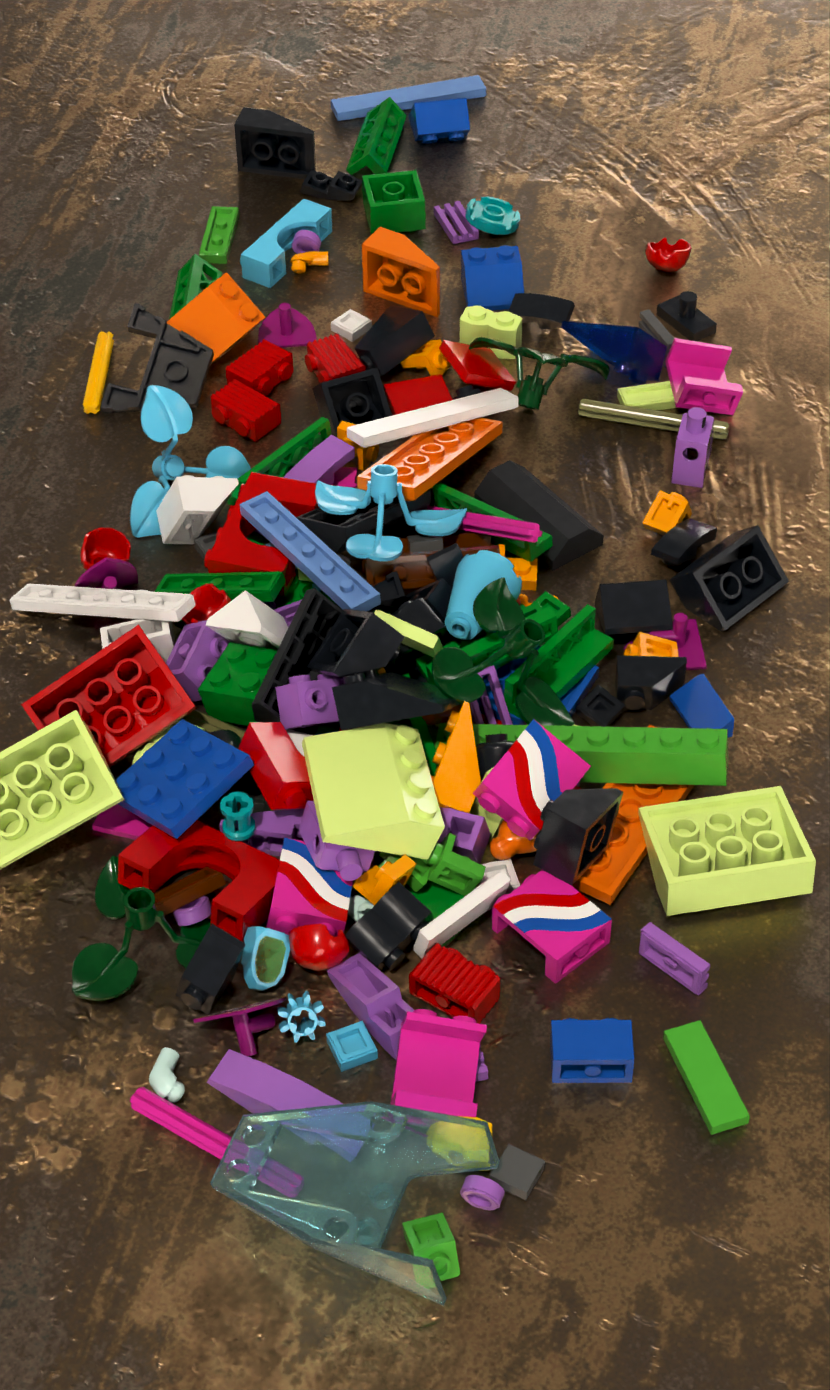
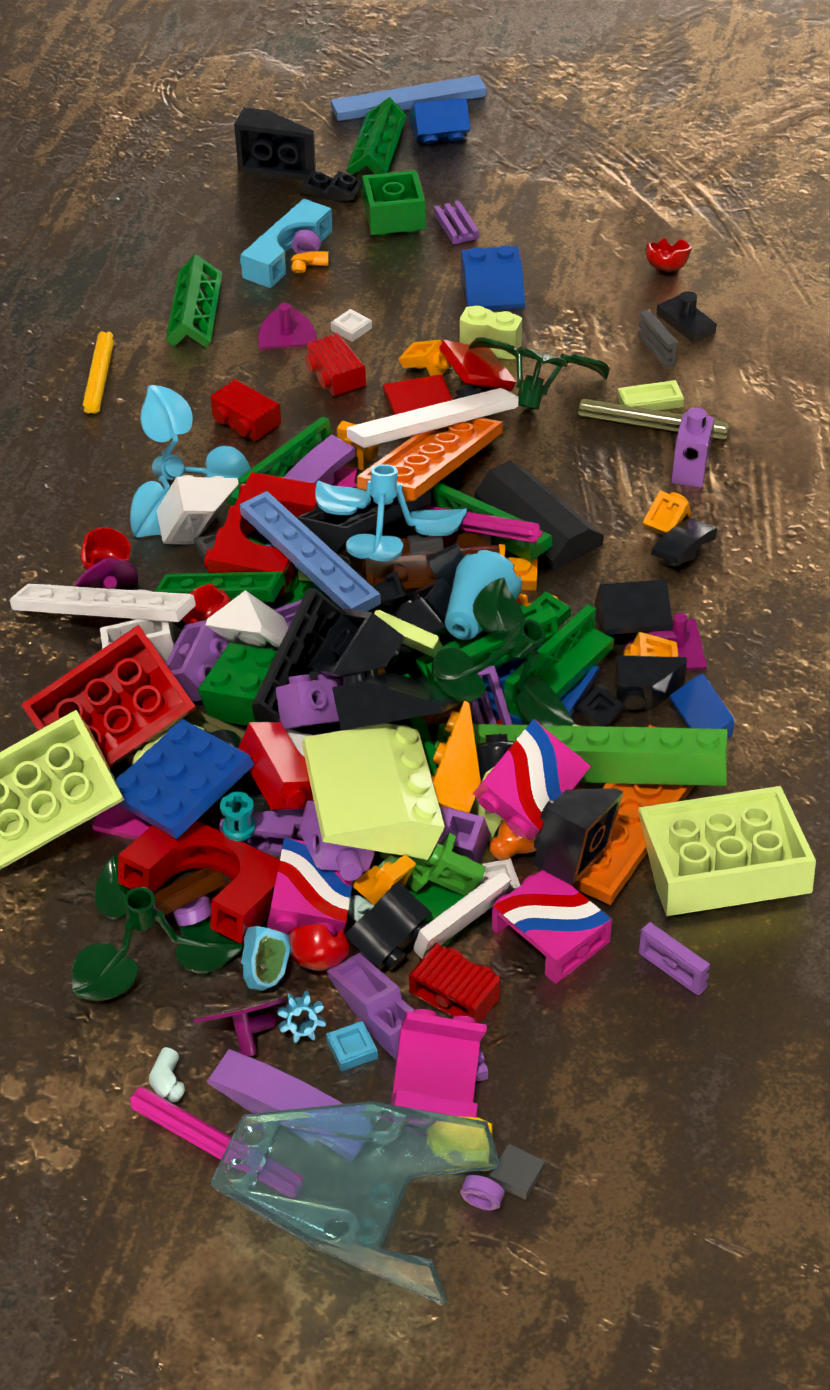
(174, 363): black wing -> none
(210, 970): black slope -> none
(218, 316): orange slope -> none
(219, 234): bright green tile -> none
(262, 367): red brick -> none
(352, 399): black slope -> none
(393, 338): black slope -> none
(400, 272): orange slope -> none
(433, 1239): bright green bracket -> none
(492, 215): teal tile -> none
(543, 309): black slope -> none
(591, 1051): blue brick -> none
(624, 347): clear blue slope -> none
(700, 378): dark pink panel -> none
(706, 1077): bright green tile -> none
(730, 579): black slope -> none

